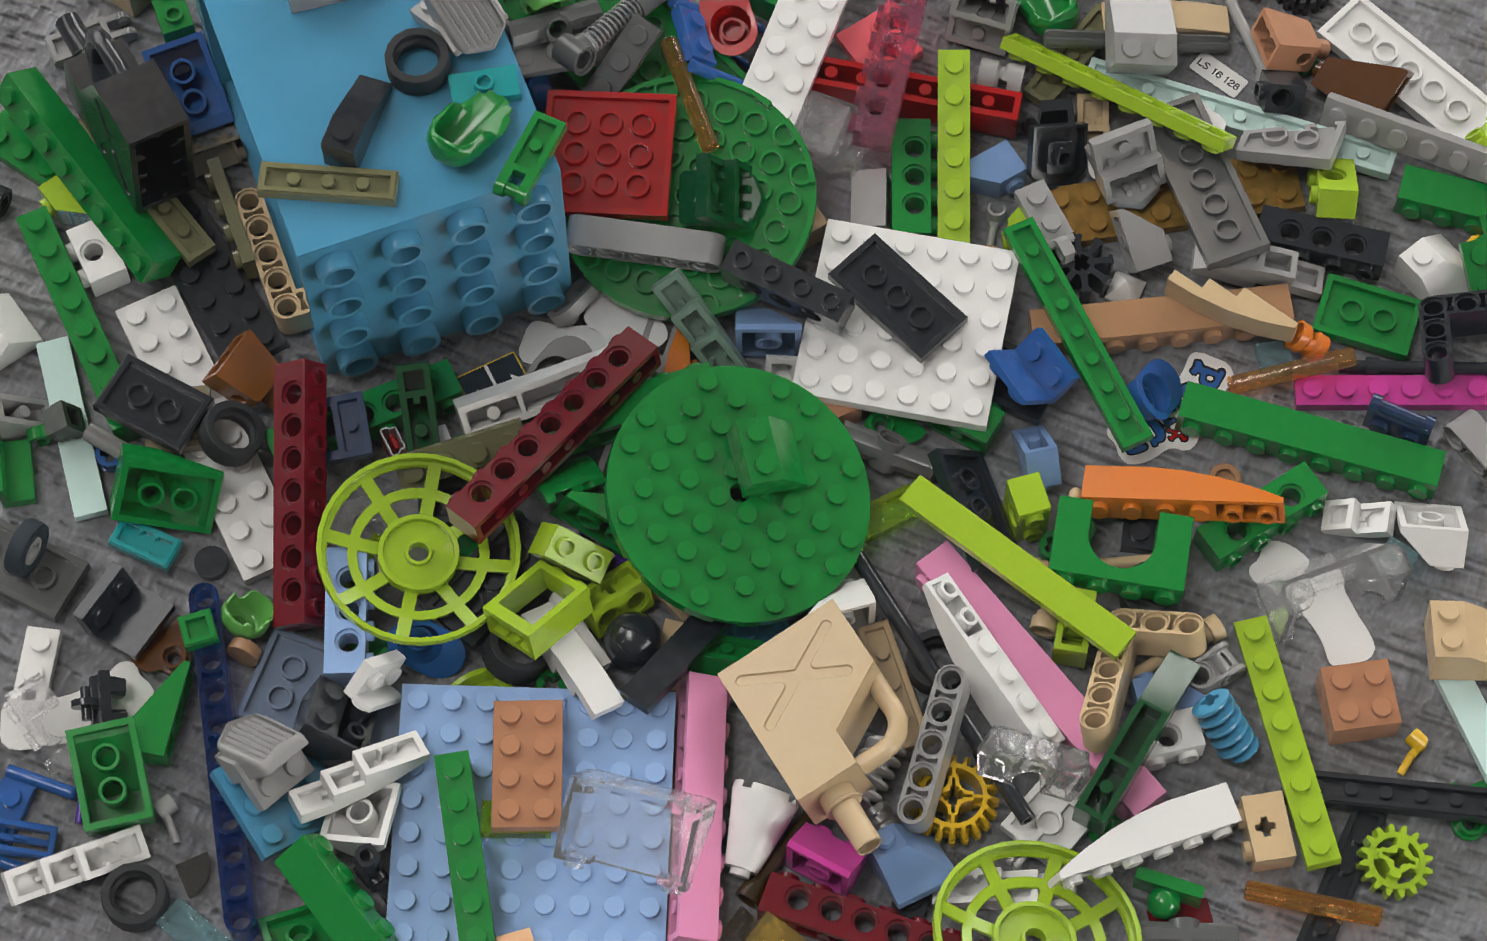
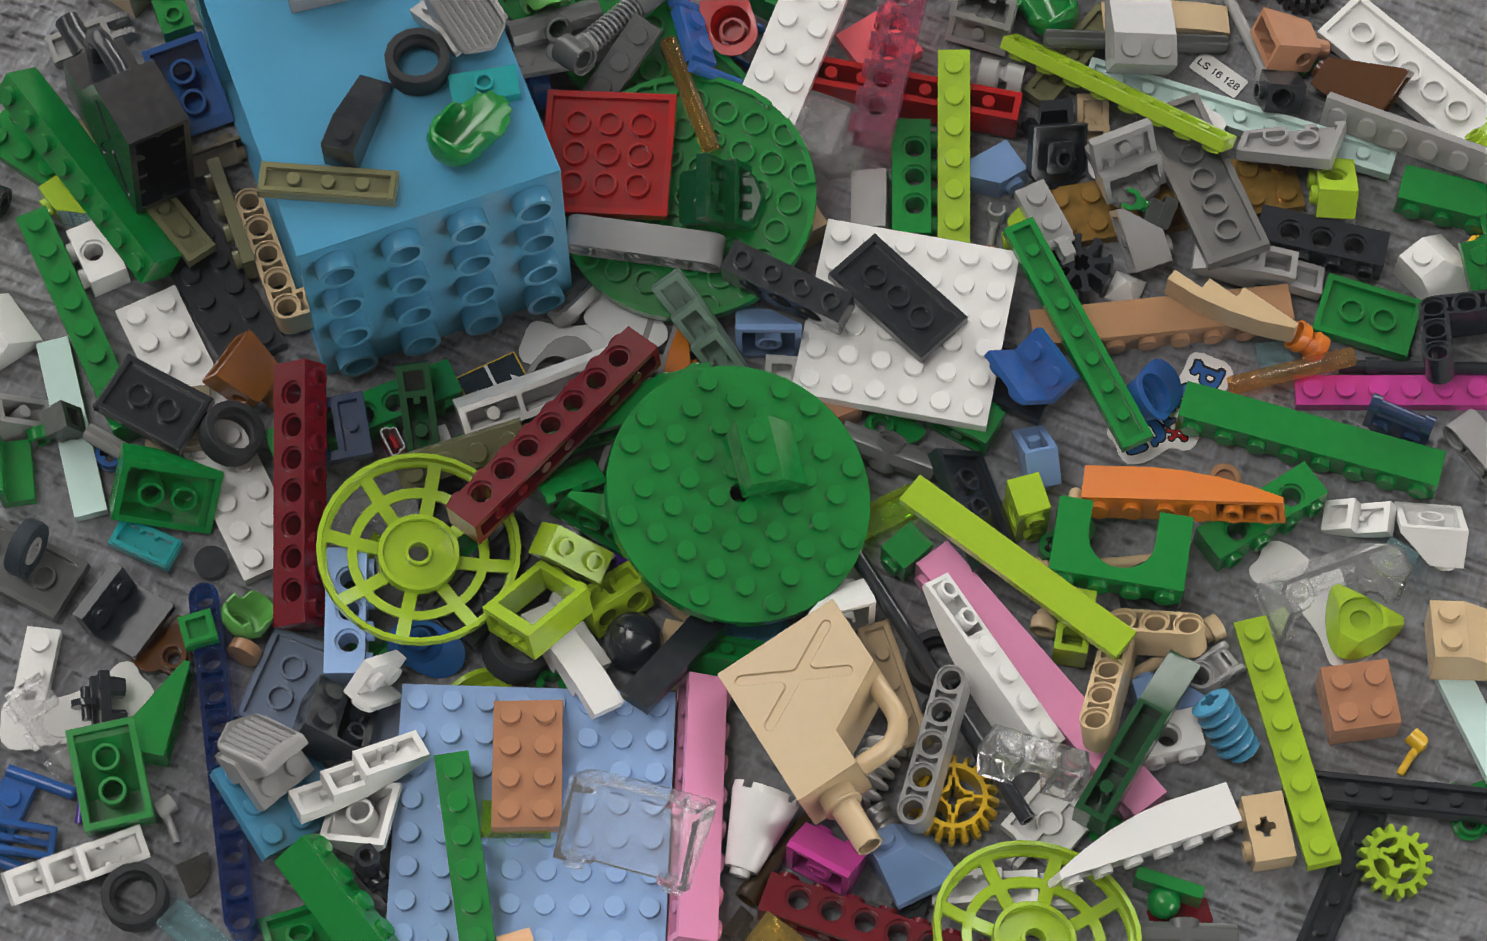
(530, 157): green plate -> none
(904, 550): none -> green brick
(1138, 536): black plate -> none
(1155, 211): none -> pearl dark grey piece
(1313, 903): clear orange axle -> none
(1358, 624): none -> lime hat

